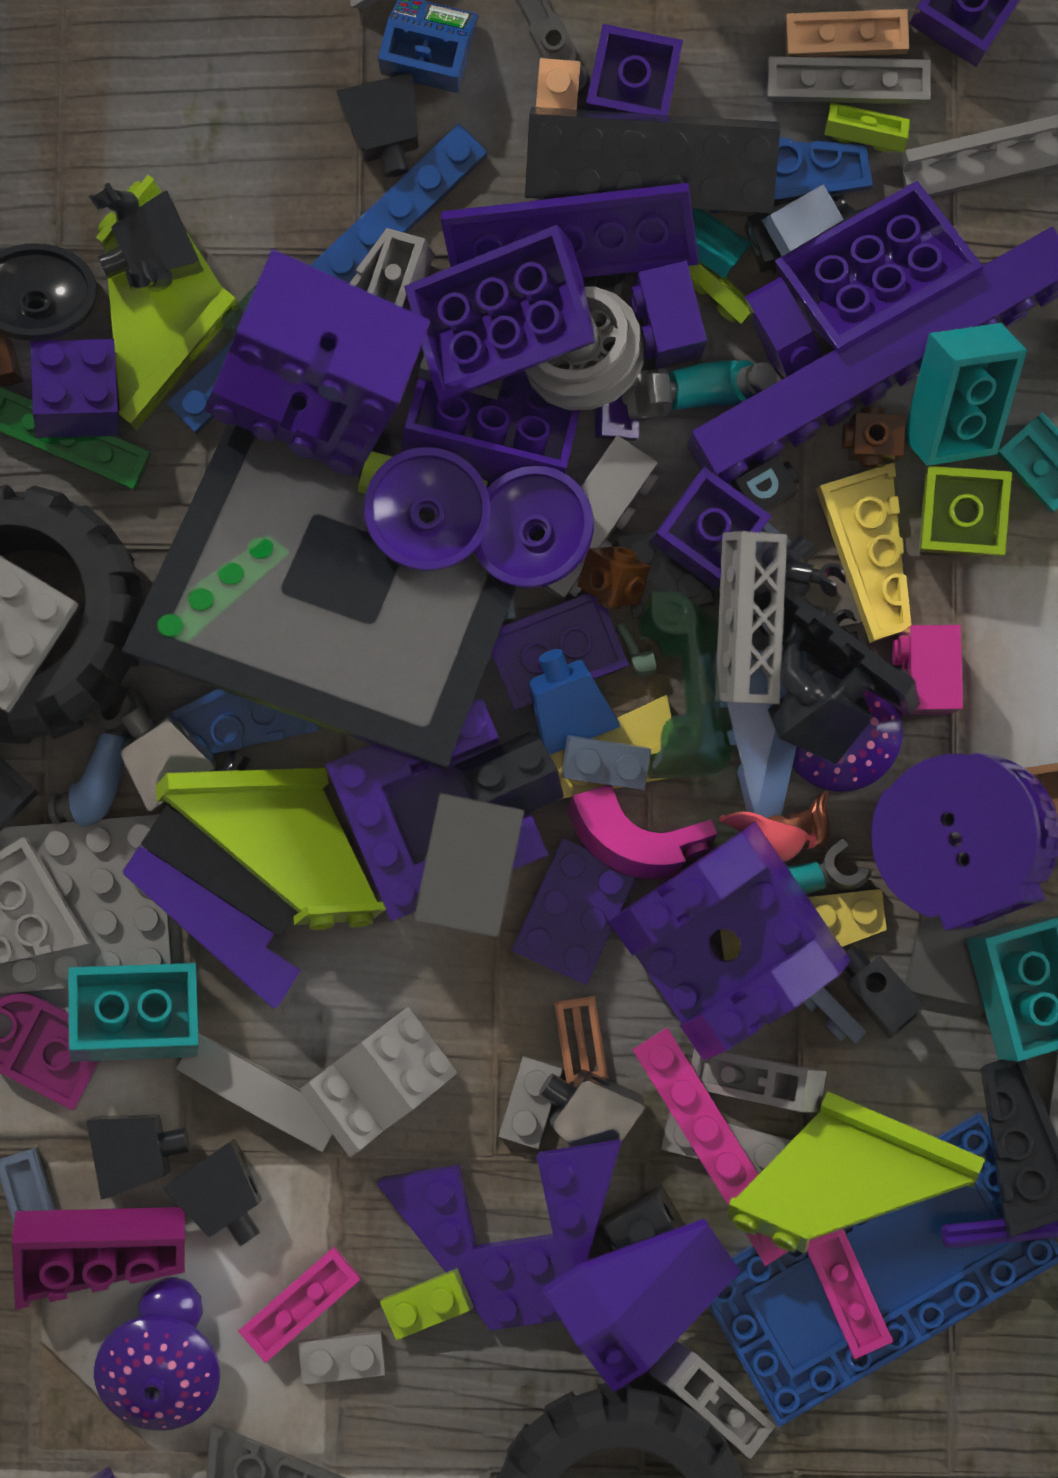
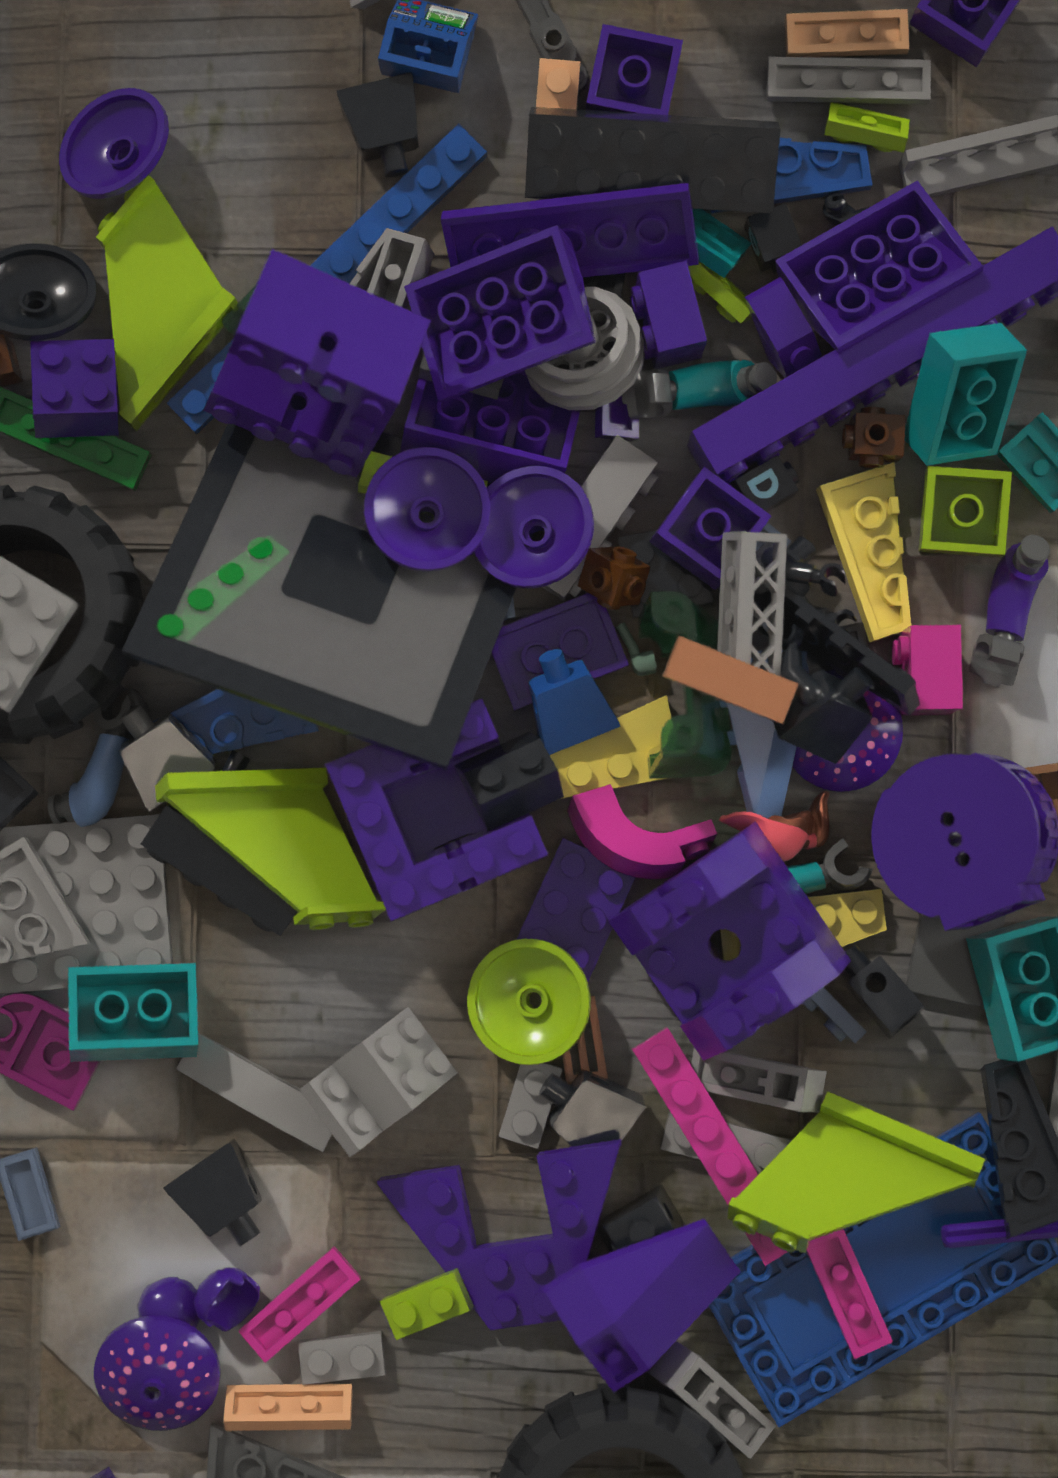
(92, 1249): magenta wedge -> none
(114, 143): none -> dark purple dish
(132, 1150): black torso -> none
(149, 240): black torso -> none
(215, 925): dark purple wedge -> none
(226, 1298): none -> dark purple hair
(288, 1407): none -> light nougat plate
(469, 865): dark grey tile -> none
(502, 1008): none -> lime dish
(605, 762): sand blue plate -> none
(730, 680): none -> nougat tile
(802, 220): sand blue tile -> none
(1009, 603): none -> piece

